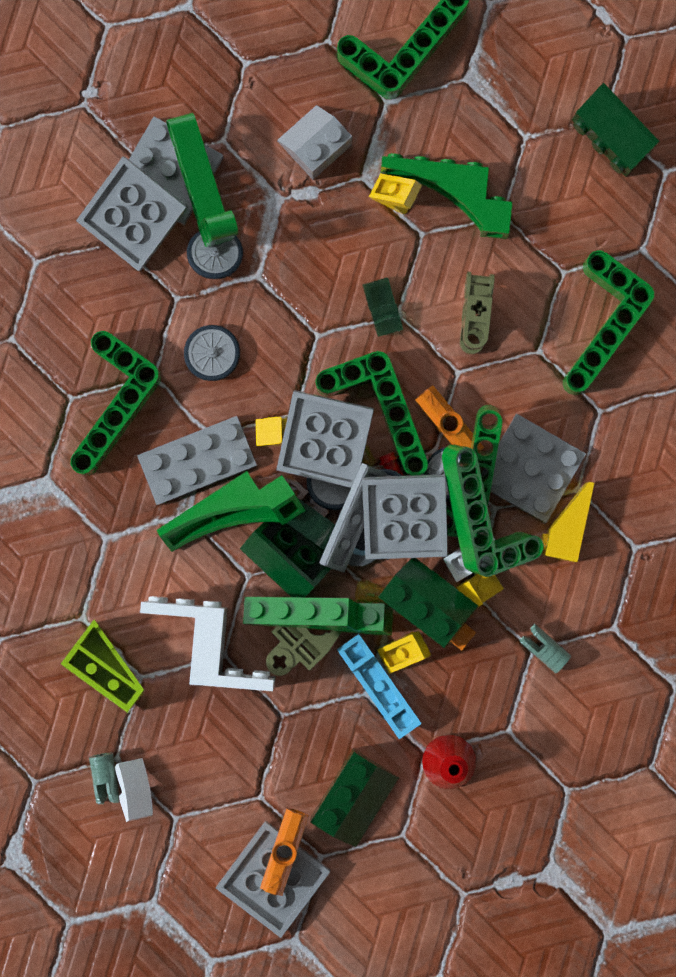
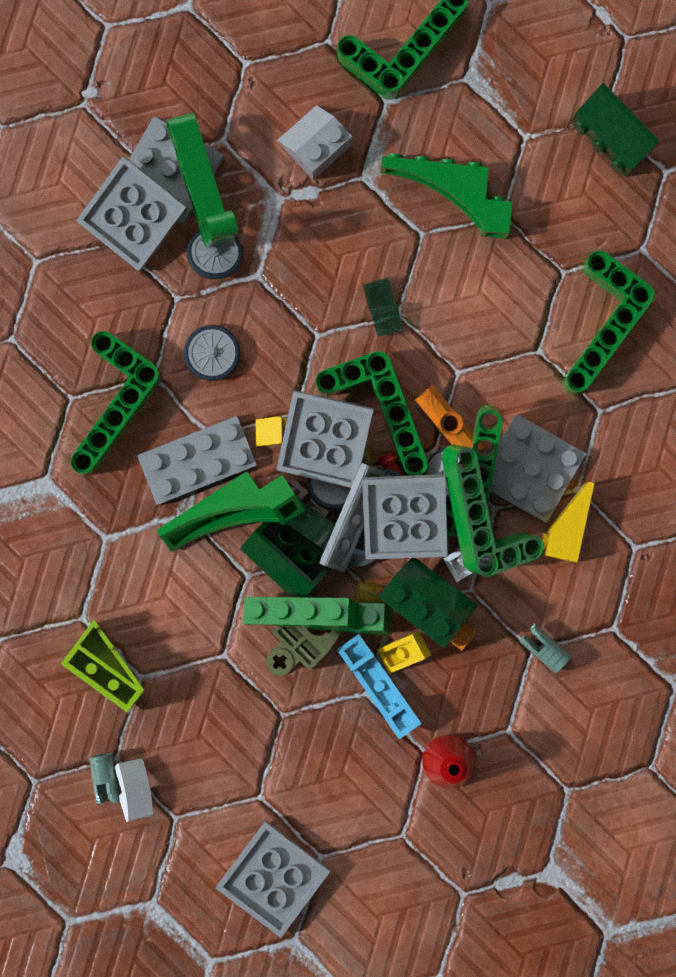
(209, 644): white bracket -> none
(279, 867): orange piece -> none
(353, 798): dark green slope -> none
(395, 192): yellow slope -> none
(478, 297): olive piece -> none
(480, 588): yellow slope -> none

